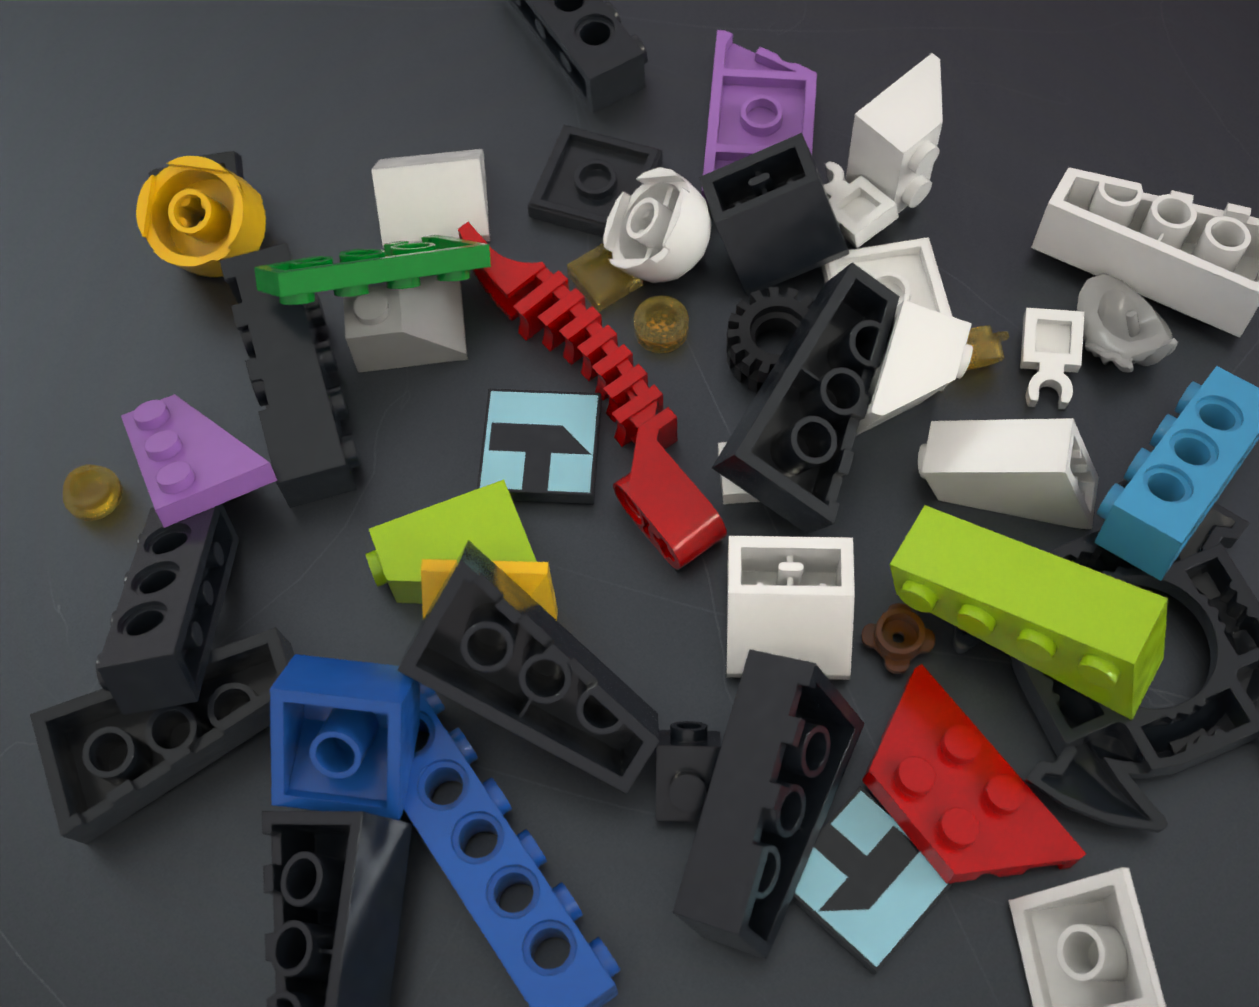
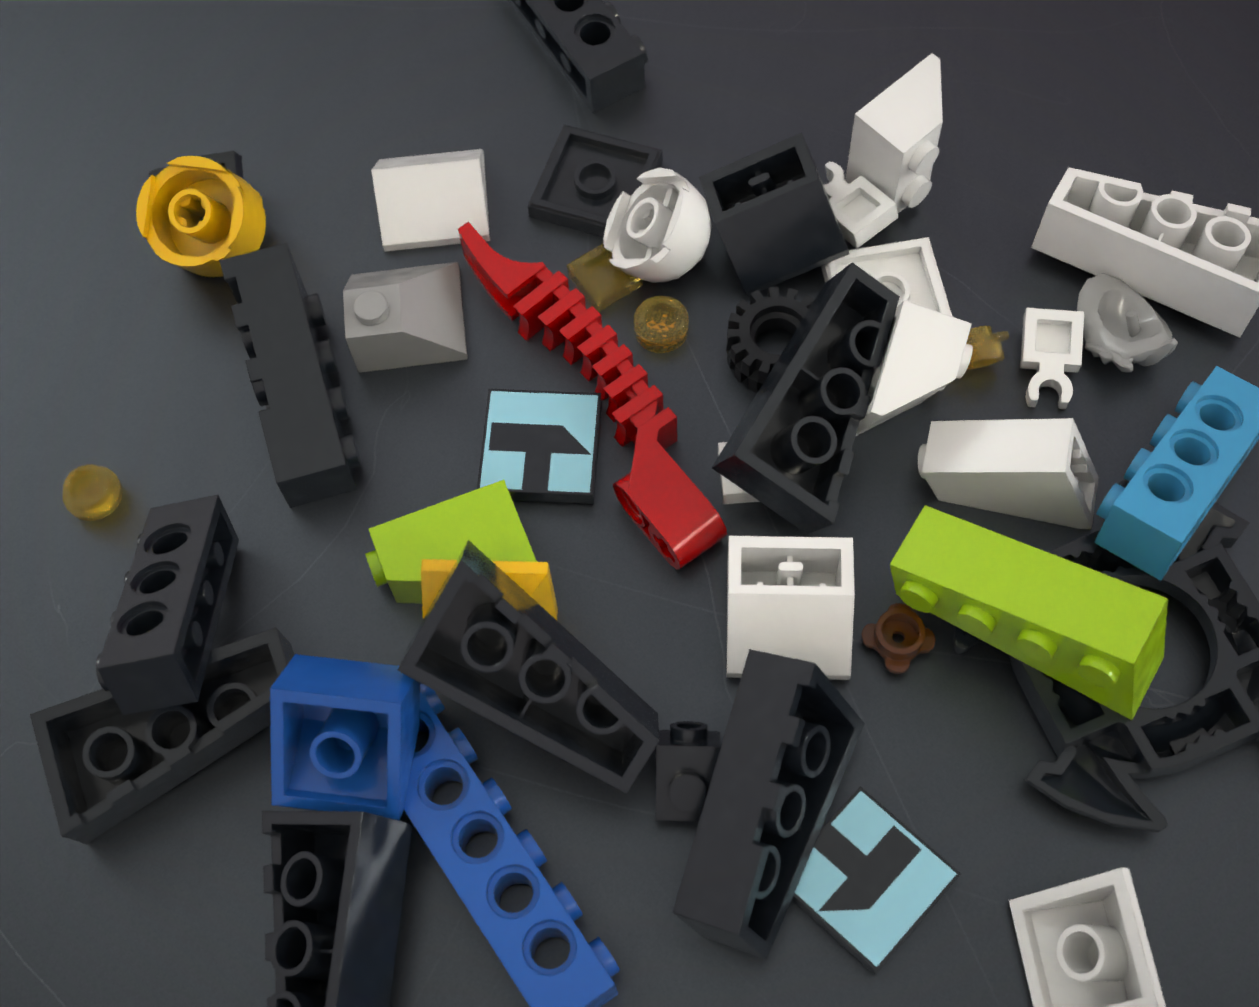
(190, 459): medium lavender wing -> none
(397, 265): green wing -> none
(755, 103): medium lavender wing -> none
(959, 793): red wing -> none

